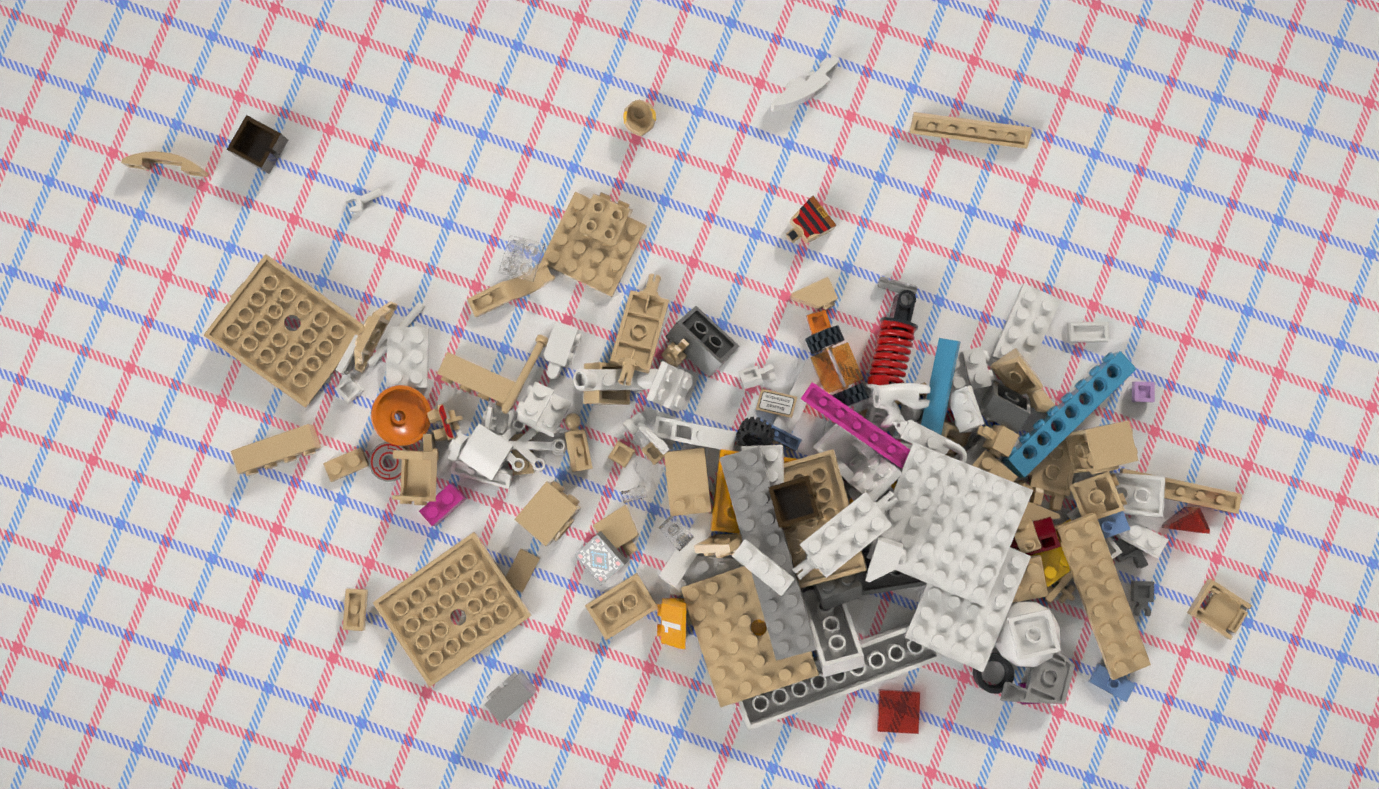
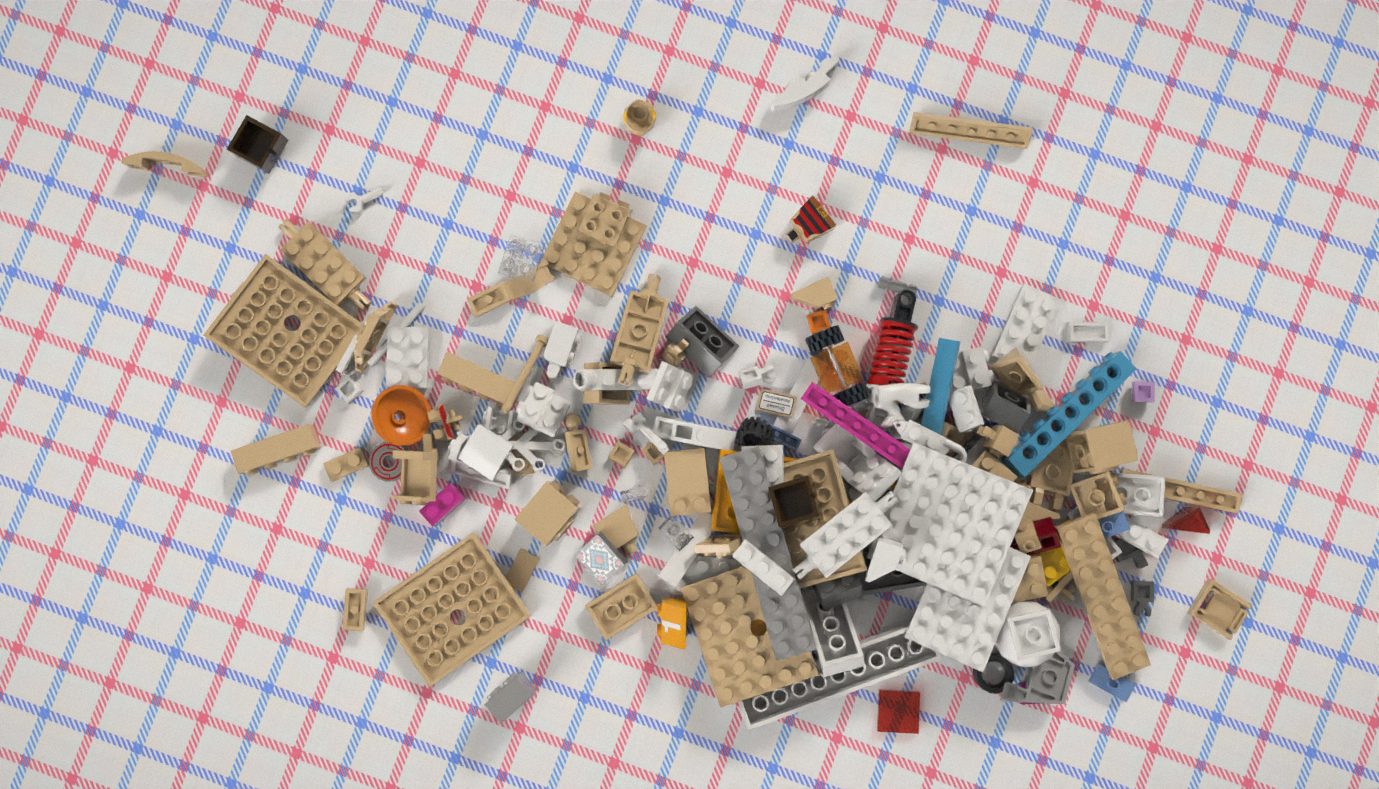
(324, 264): none -> tan plate

